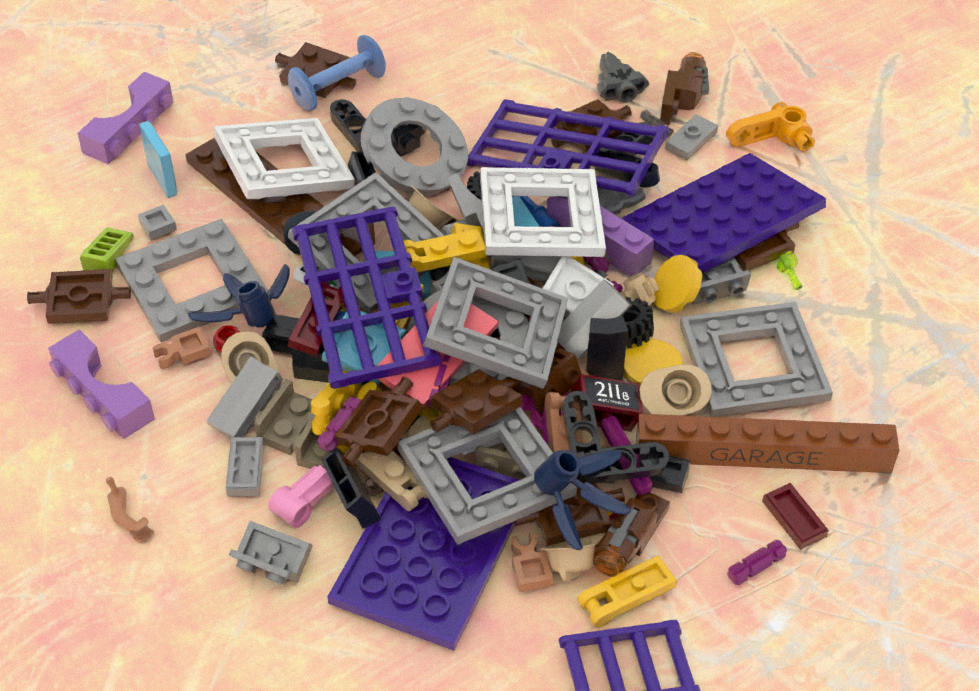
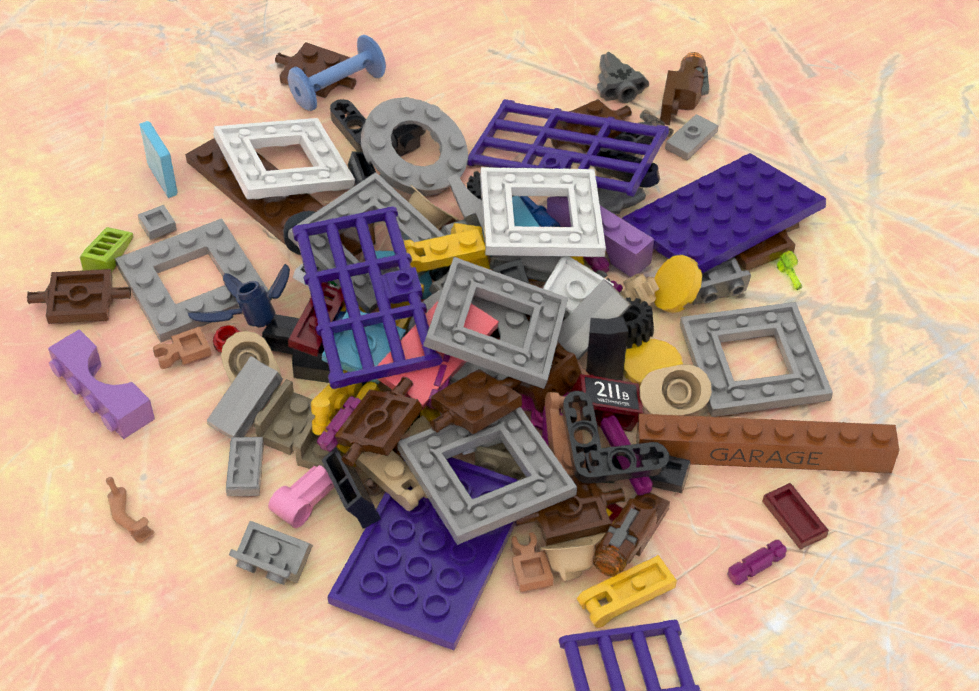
(109, 136): medium lavender arch -> none
(561, 470): dark blue plant -> none
(783, 122): light orange piece -> none

